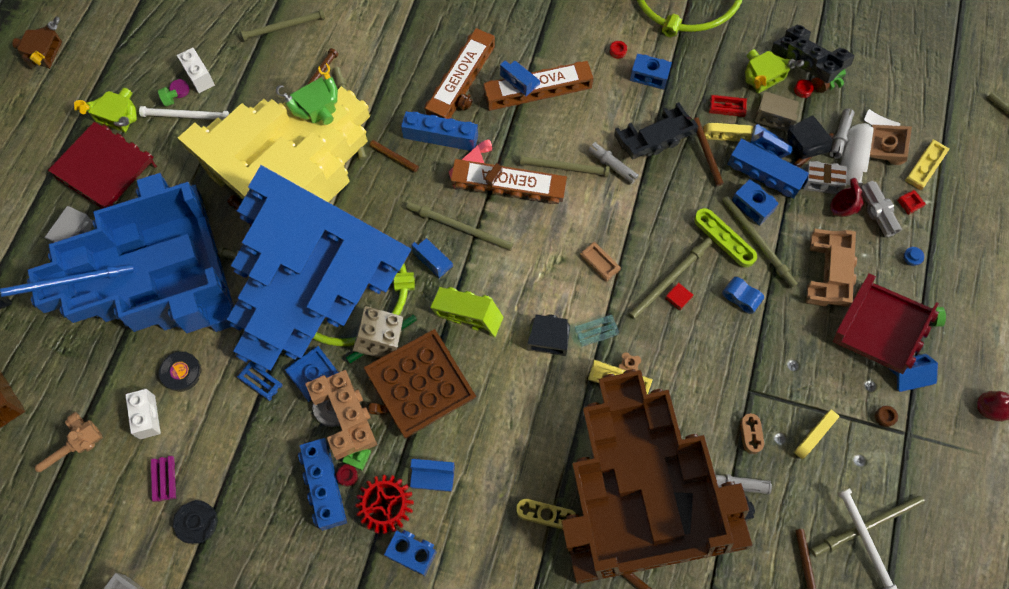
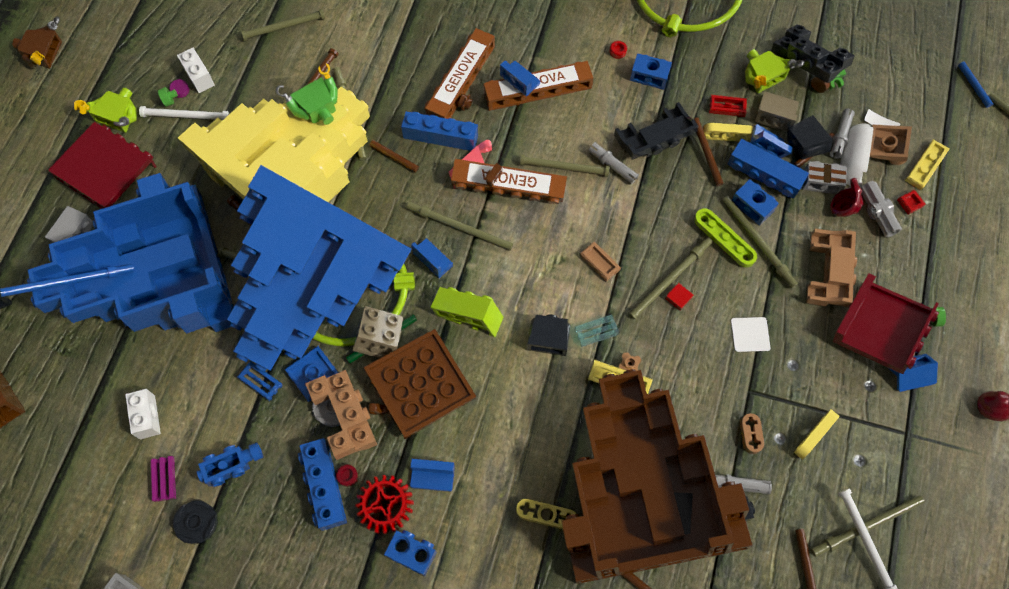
(81, 438): medium nougat piece -> none
(180, 371): black tile -> none
(225, 464): none -> blue brick
(357, 459): bright green tile -> none
(743, 295): blue axle -> none
(750, 334): none -> white sticker
(803, 88): red tile -> none
(886, 416): reddish brown tile -> none
(913, 256): blue plate -> none
(975, 84): none -> blue bar

